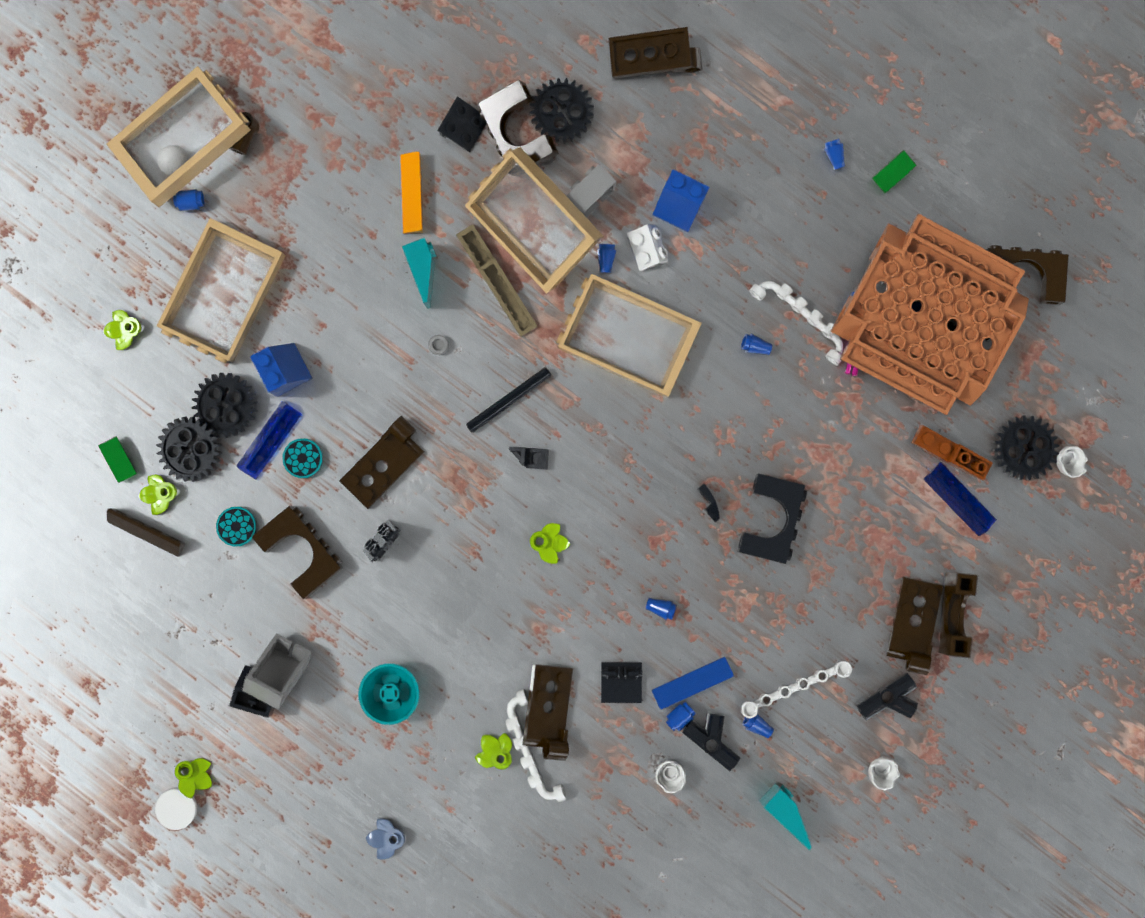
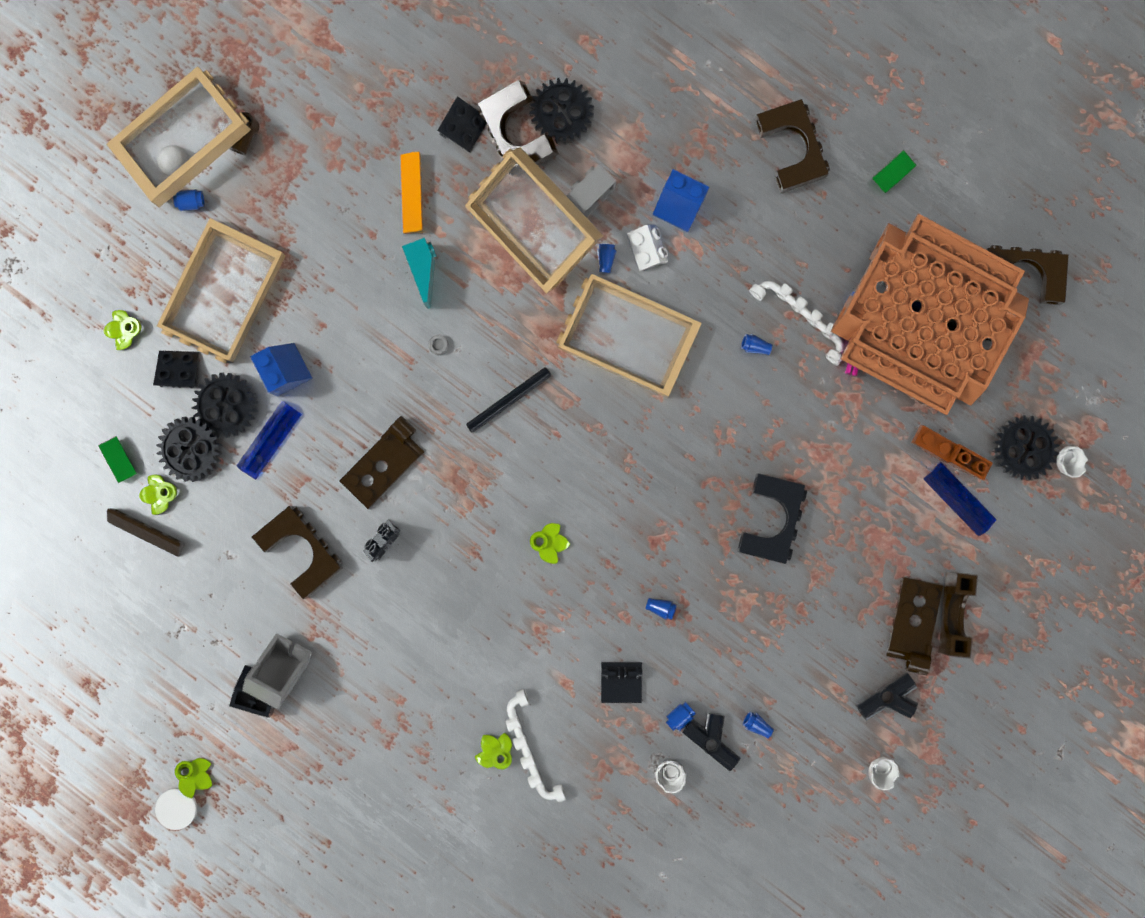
(176, 369): none -> black hinge
(236, 526): tile -> none
(302, 458): tile -> none
(380, 702): teal piece -> none
(383, 840): sand blue plate -> none
(496, 280): dark tan slope -> none
(531, 457): black slope -> none
(543, 727): dark brown hinge -> none
(671, 54): dark brown hinge -> none
(692, 683): blue slope -> none
(712, 509): black slope -> none
(750, 708): white bar -> none
(781, 806): teal slope -> none
(795, 118): none -> dark brown arch
(835, 153): blue cone -> none

